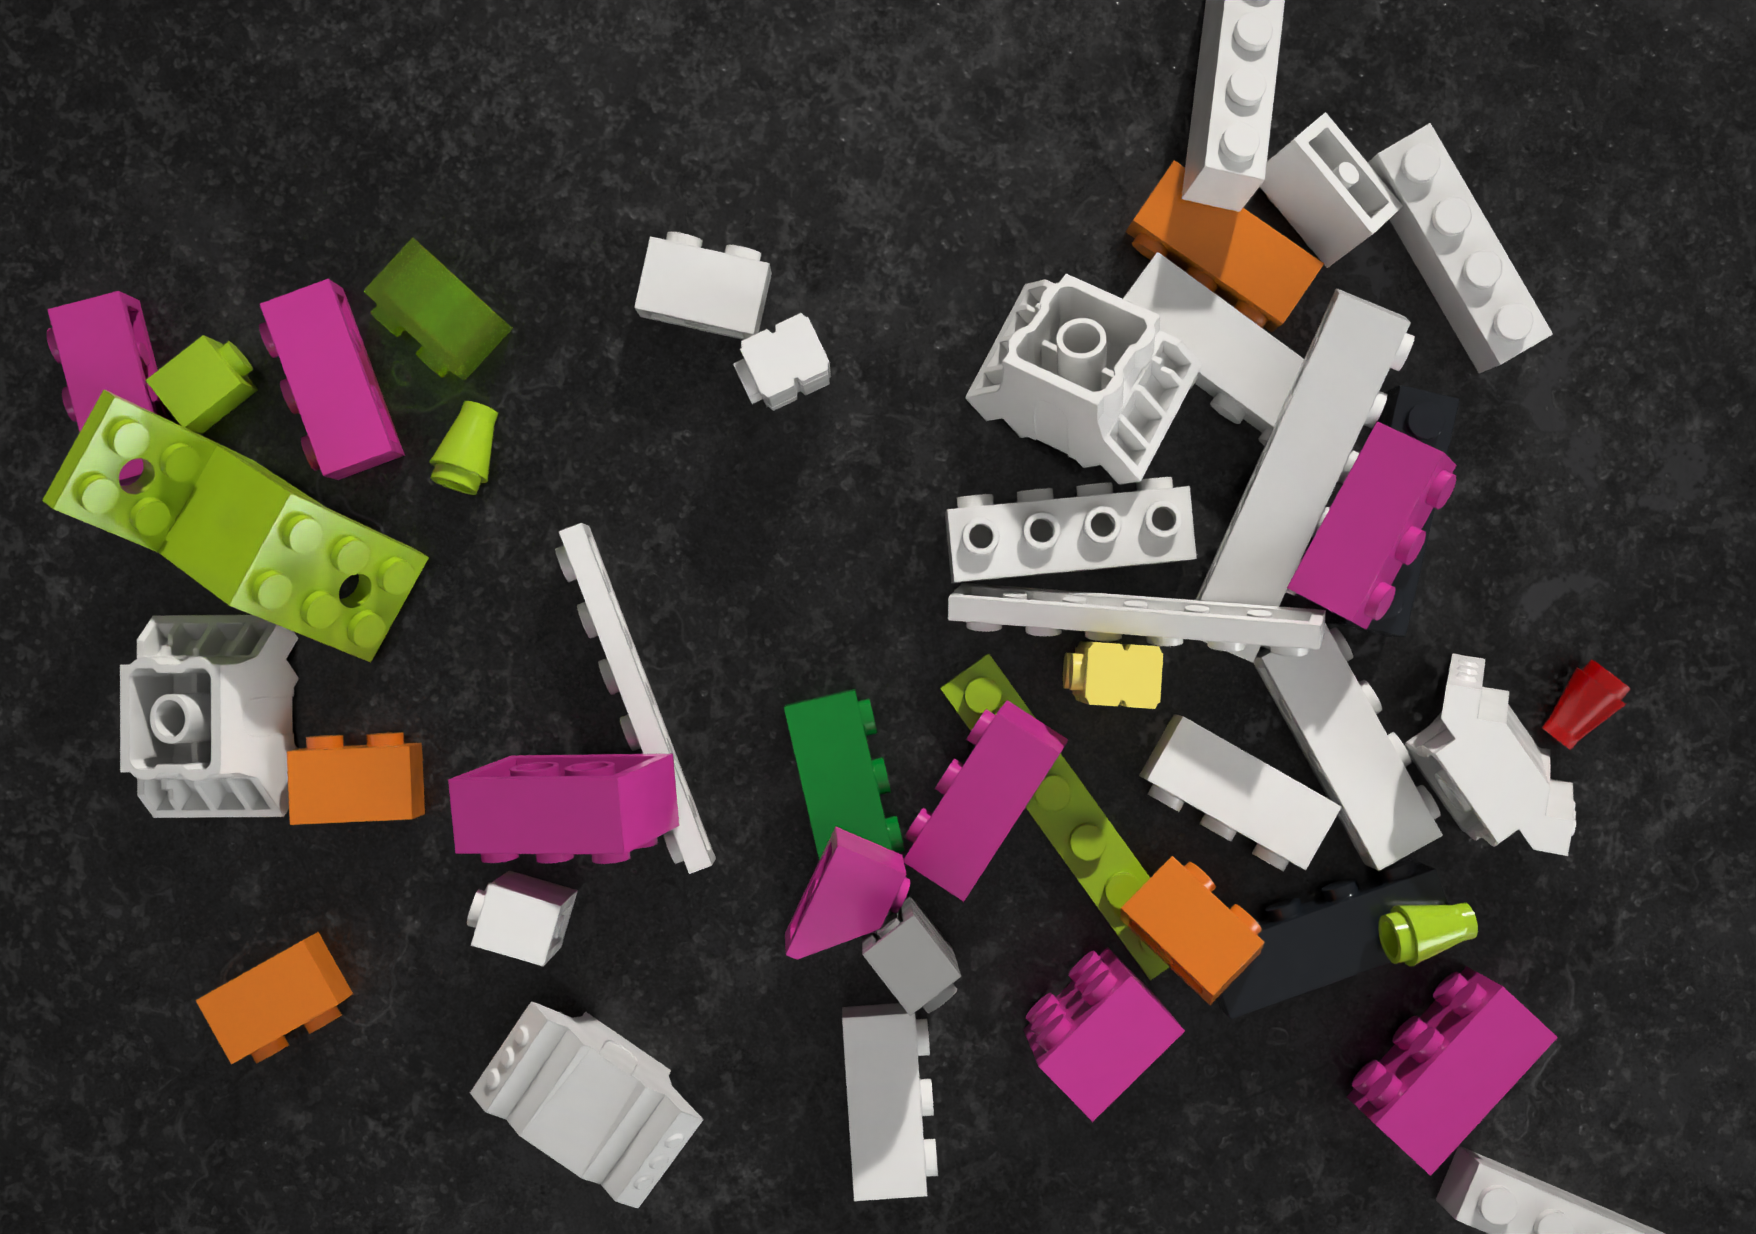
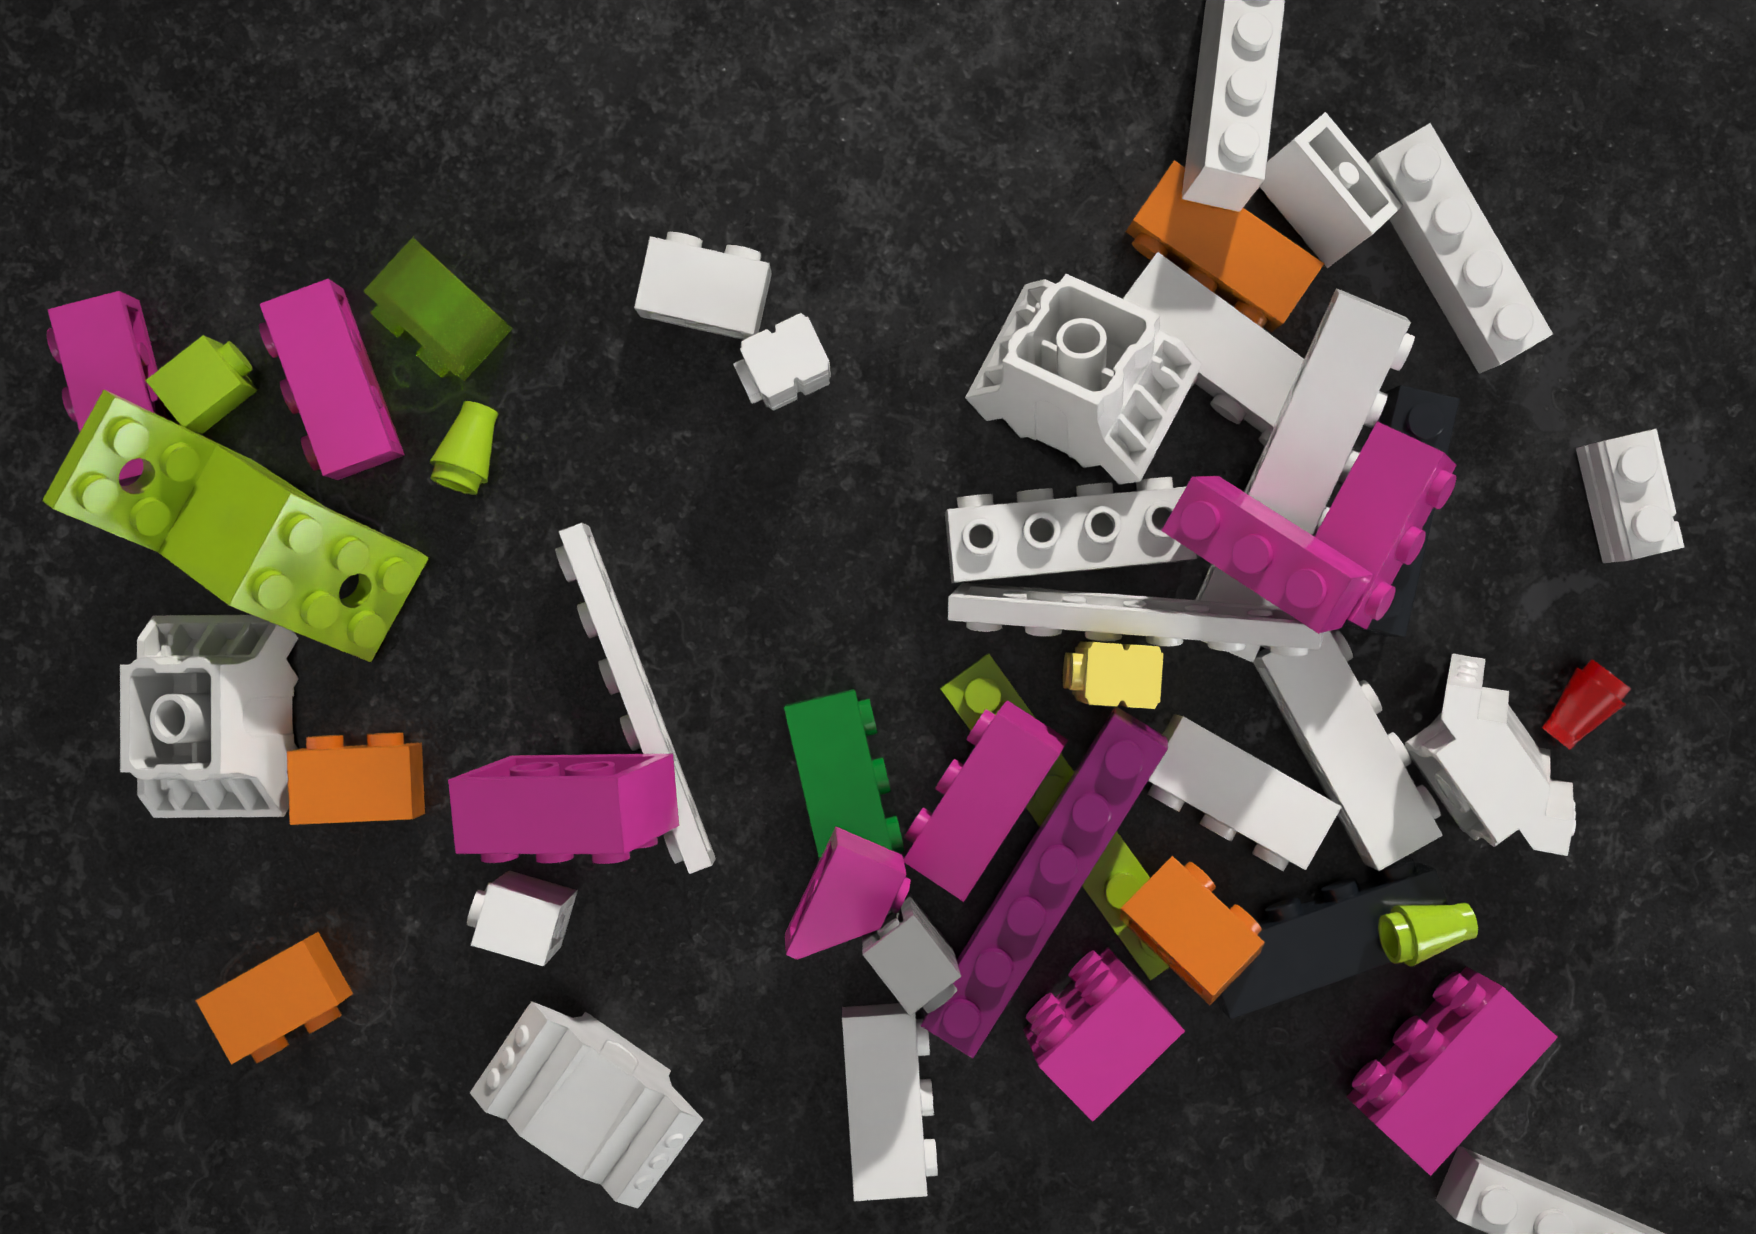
(1047, 878): none -> magenta brick
(1267, 553): none -> dark pink brick
(1629, 497): none -> white brick

